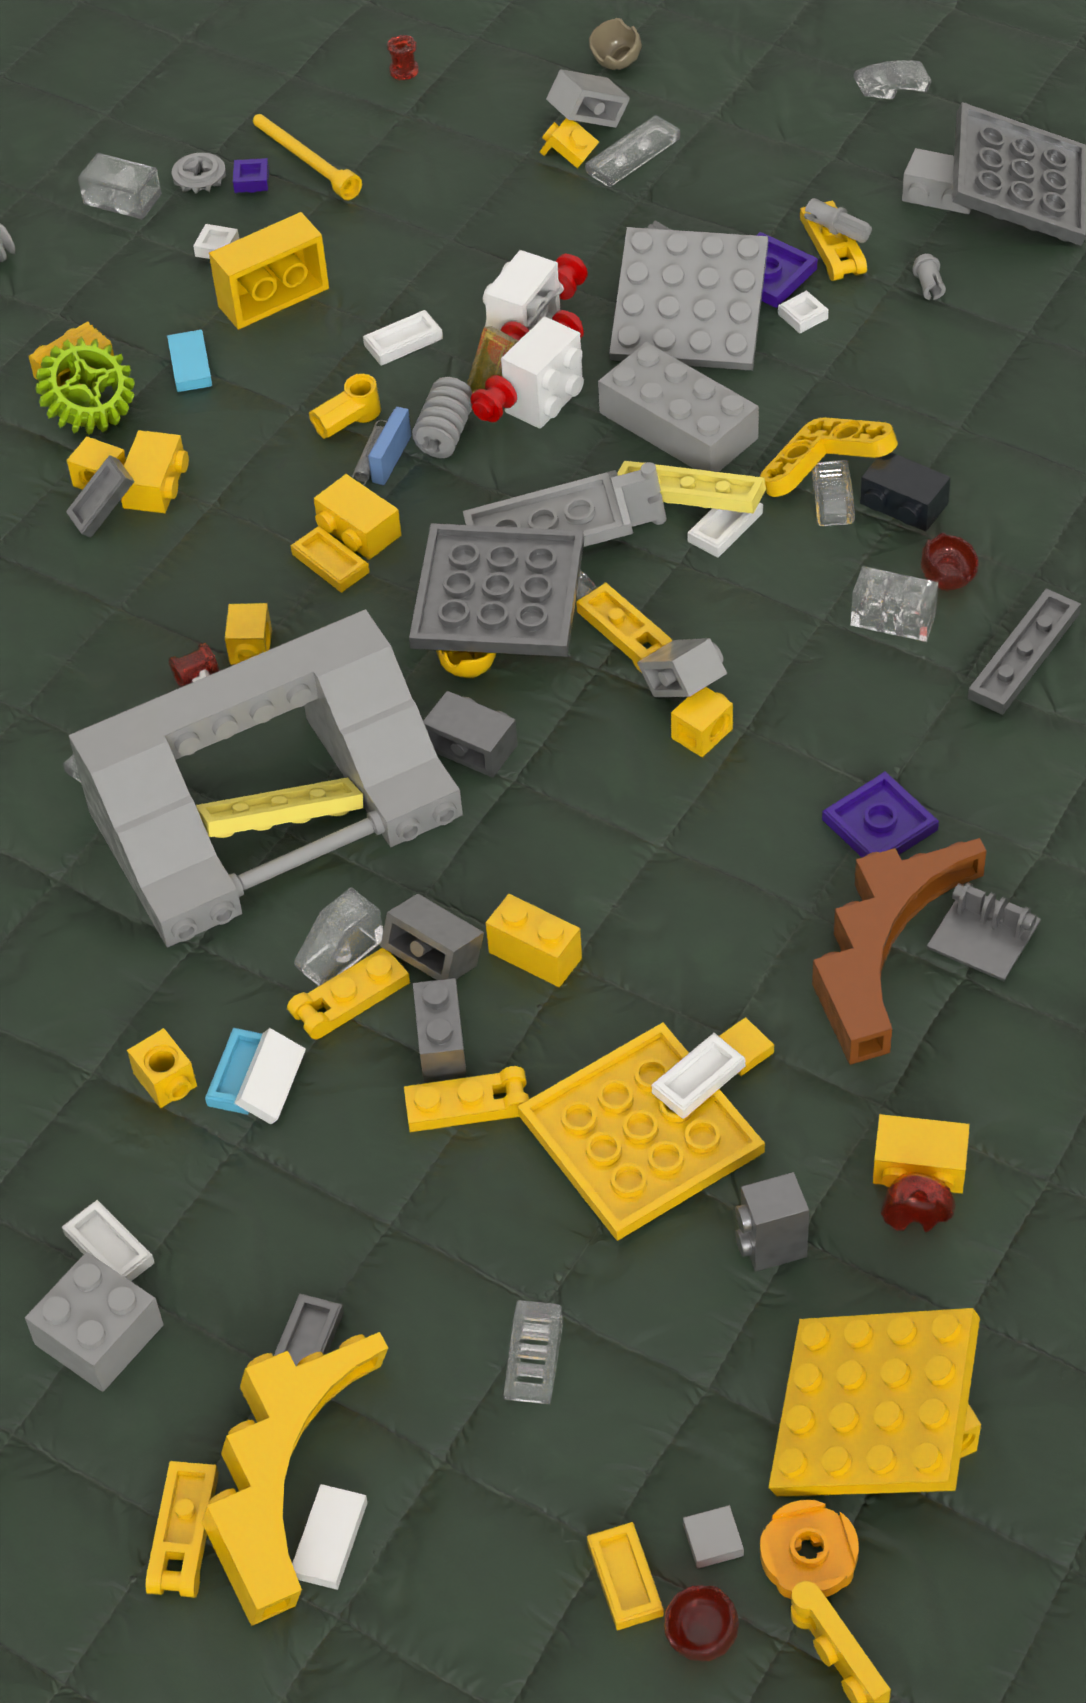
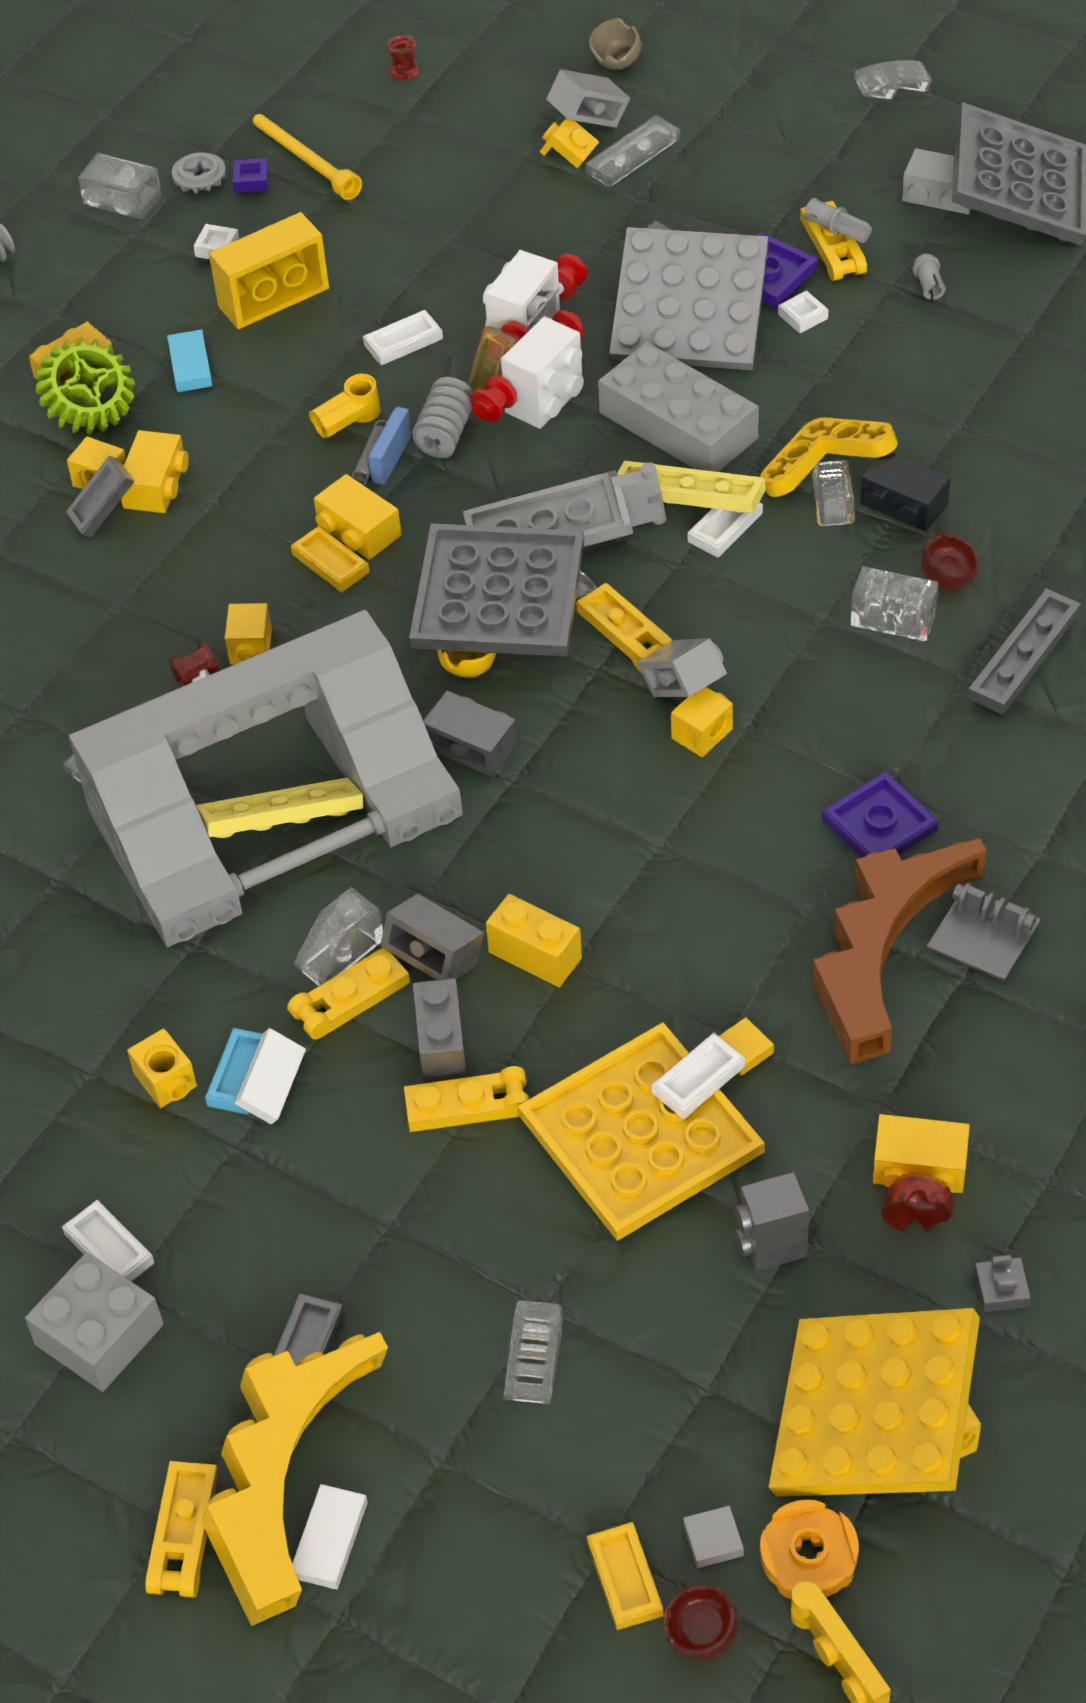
(1002, 1284): none -> flat silver tile

